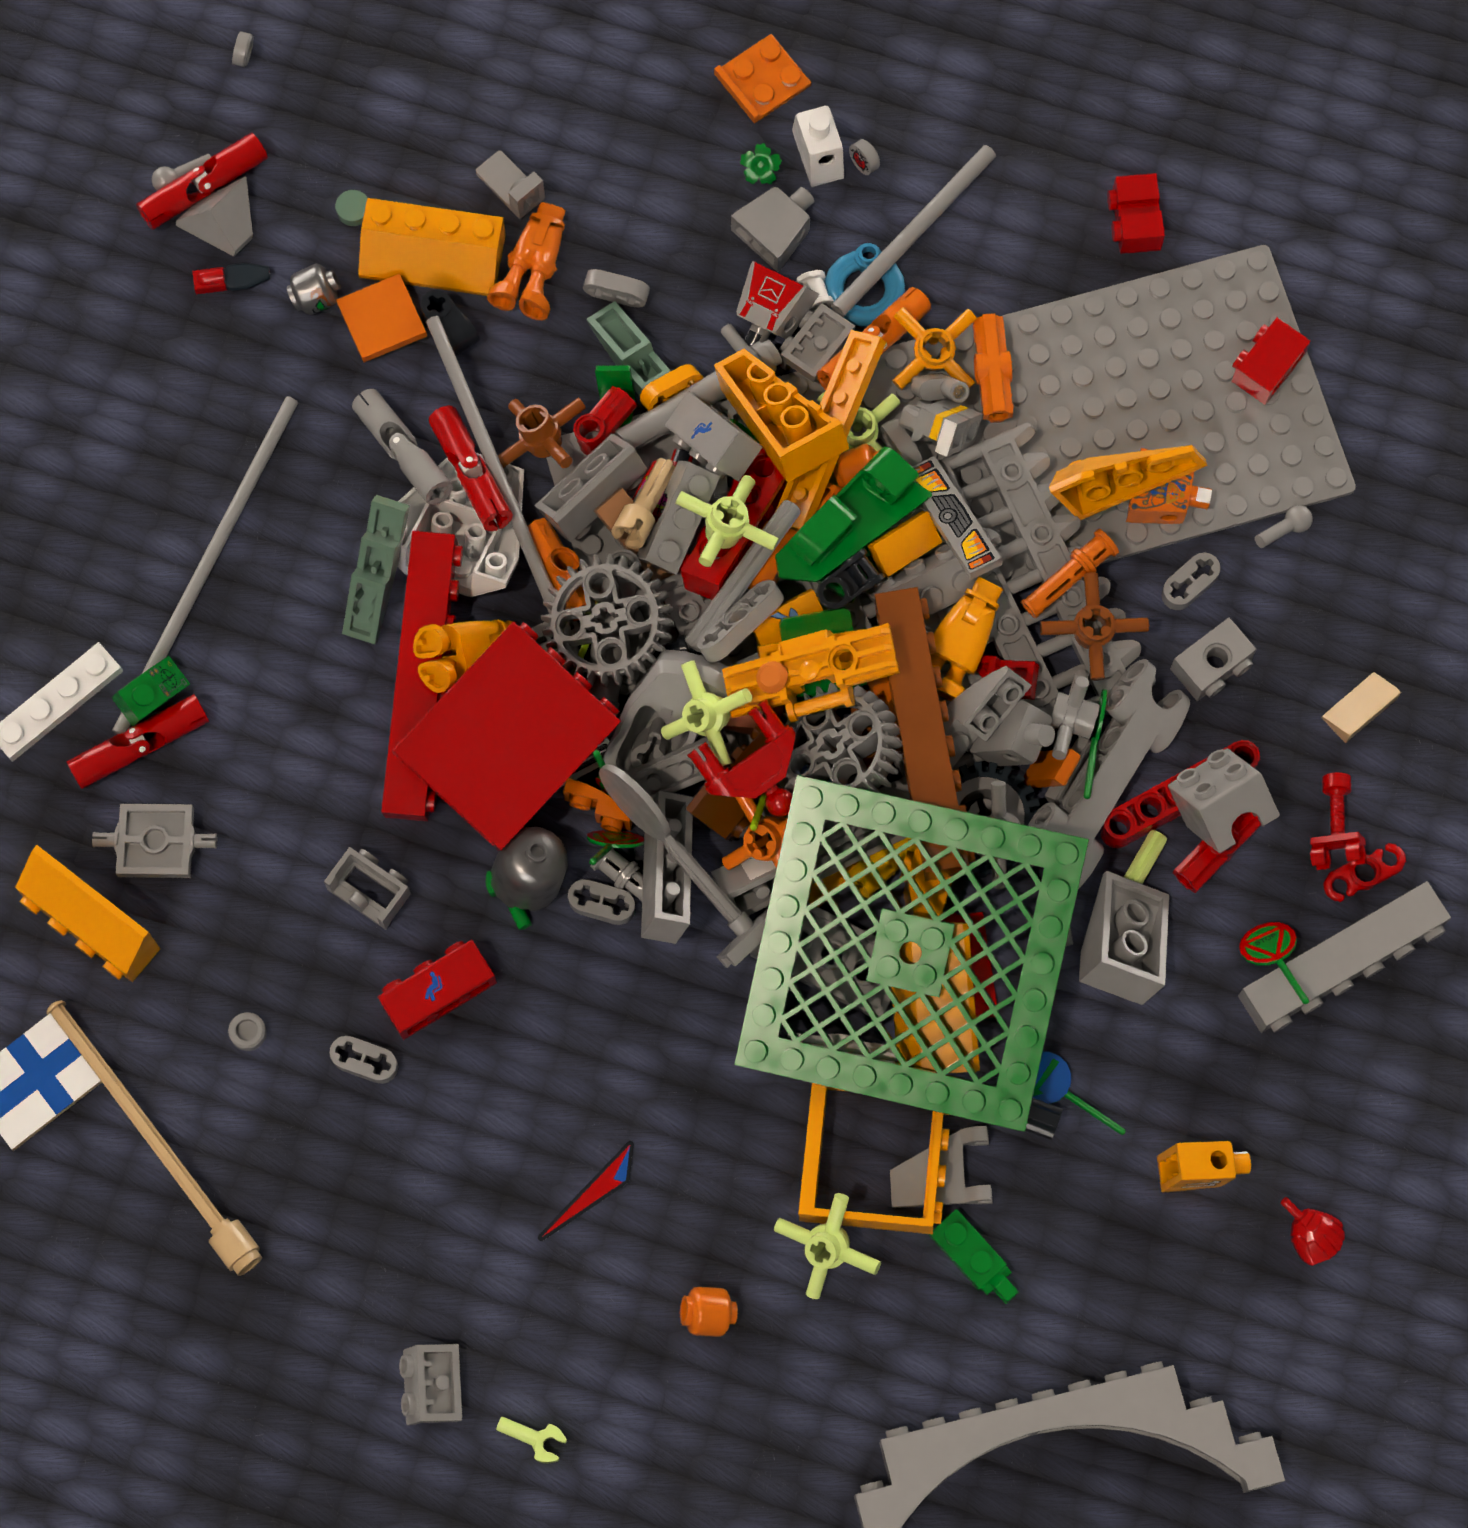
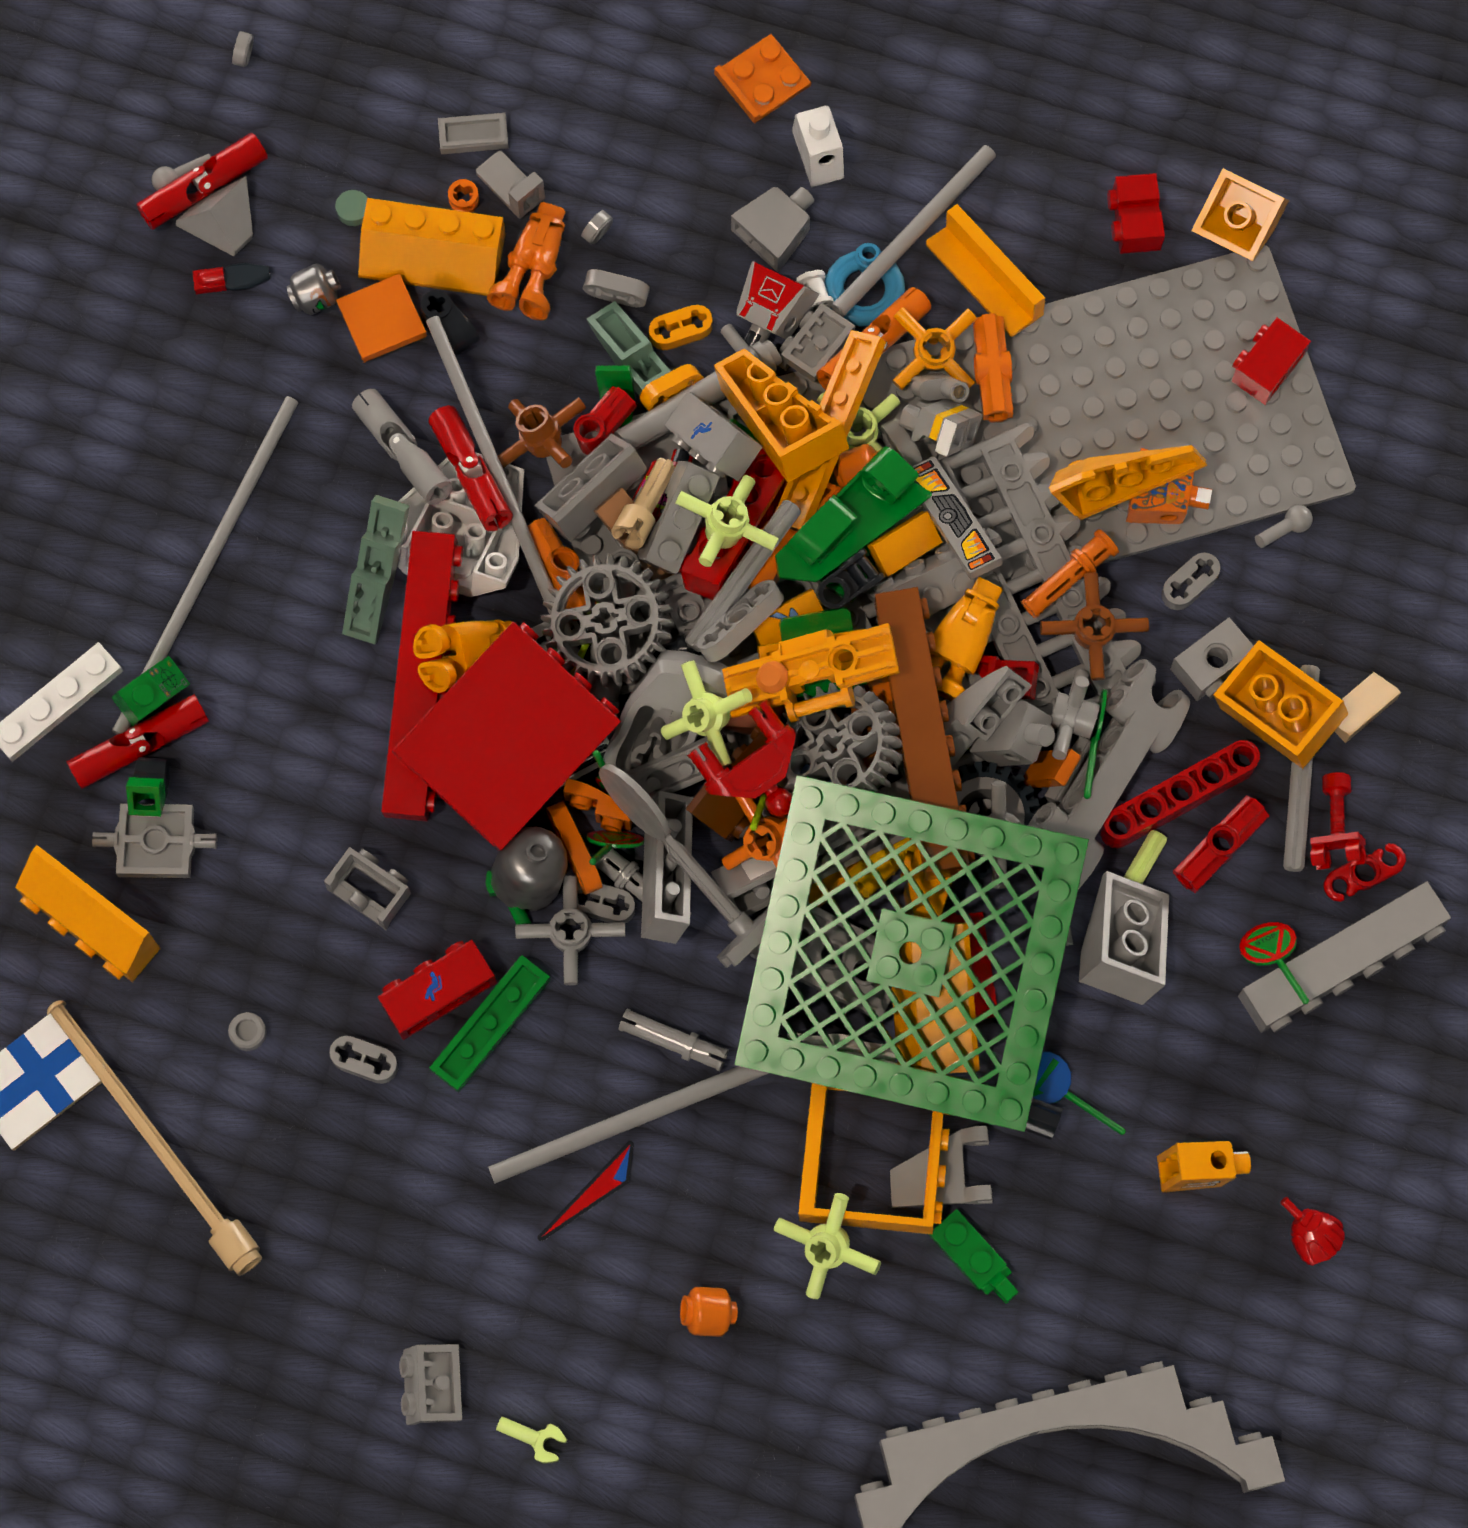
(148, 782): none -> green leg
(464, 186): none -> orange bush
(473, 133): none -> light grey tile
(489, 1023): none -> green plate
(570, 915): none -> light grey bar
(576, 850): none -> orange beam
(597, 227): none -> light grey tile
(622, 1122): none -> light grey piece
(674, 1040): none -> light grey pin
(680, 327): none -> light orange beam
(760, 164): green plant -> none
(864, 156): light grey tile -> none
(986, 272): none -> light orange panel
(1218, 793): light grey piece -> none
(1239, 215): none -> light orange slope
(1281, 704): none -> light orange brick
(1299, 805): none -> light grey axle

